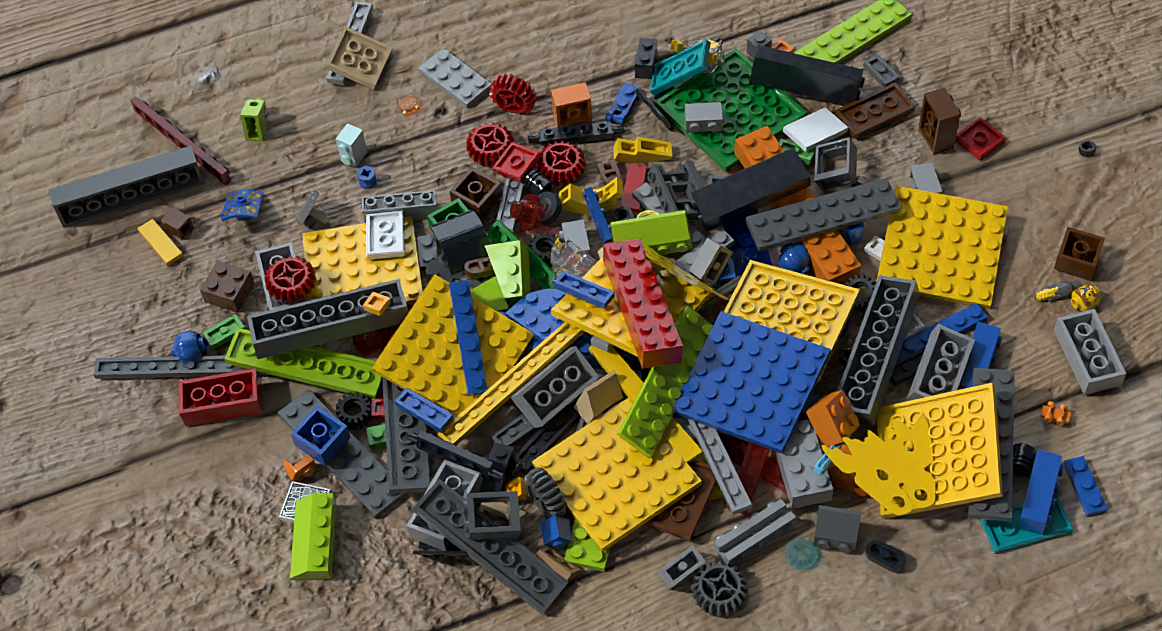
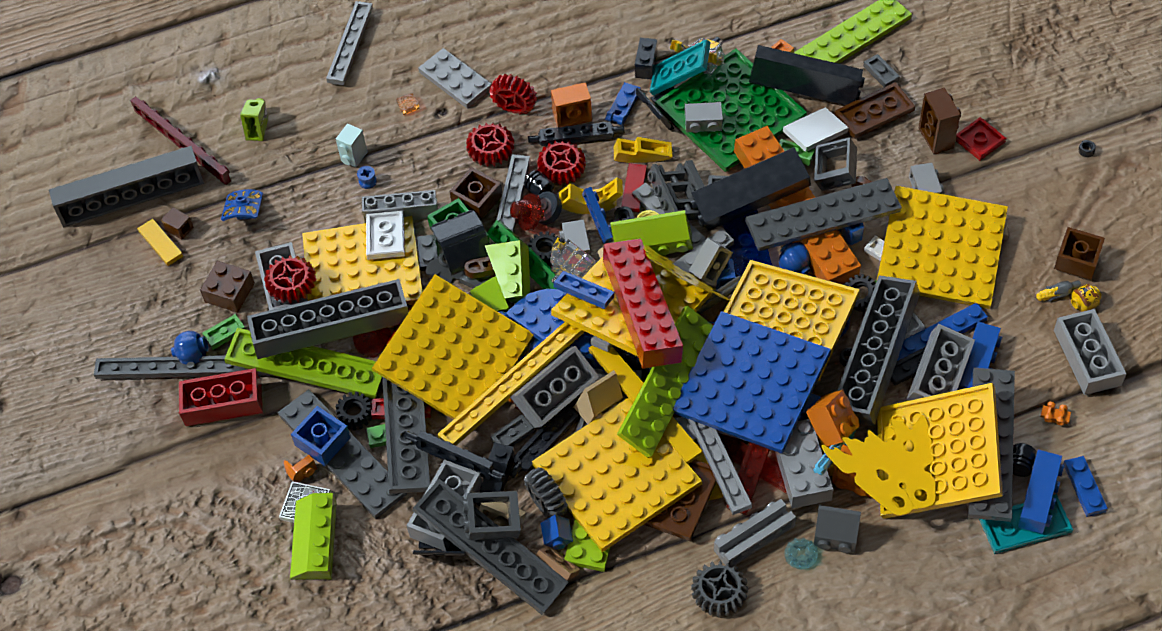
(308, 208): light grey tile -> none
(358, 57): tan plate -> none
(376, 304): light orange plate -> none
(424, 410): plate -> none
(468, 338): blue plate -> none
(516, 162): red tile -> none
(519, 486): light orange plate -> none
(608, 175): reddish brown plate -> none
(681, 567): light grey brick -> none
(756, 39): dark grey brick -> none
(885, 556): black plate -> none

